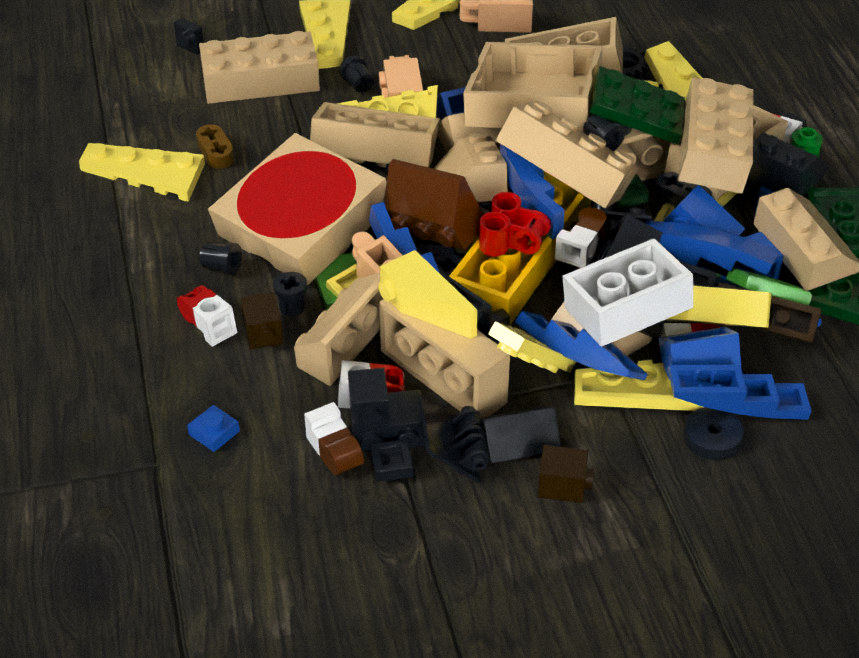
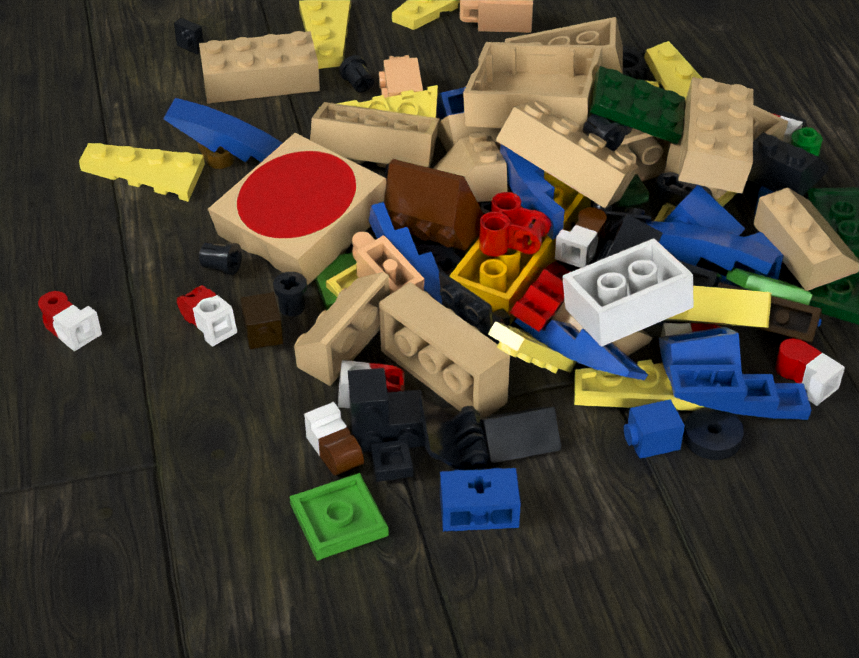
(68, 322): none -> white leg
(213, 428): blue plate -> none
(219, 129): none -> blue slope
(338, 516): none -> bright green tile
(426, 295): light yellow slope -> none
(479, 499): none -> blue brick
(542, 297): none -> red slope
(564, 474): dark brown brick -> none
(654, 429): none -> blue brick
(809, 366): none -> leg

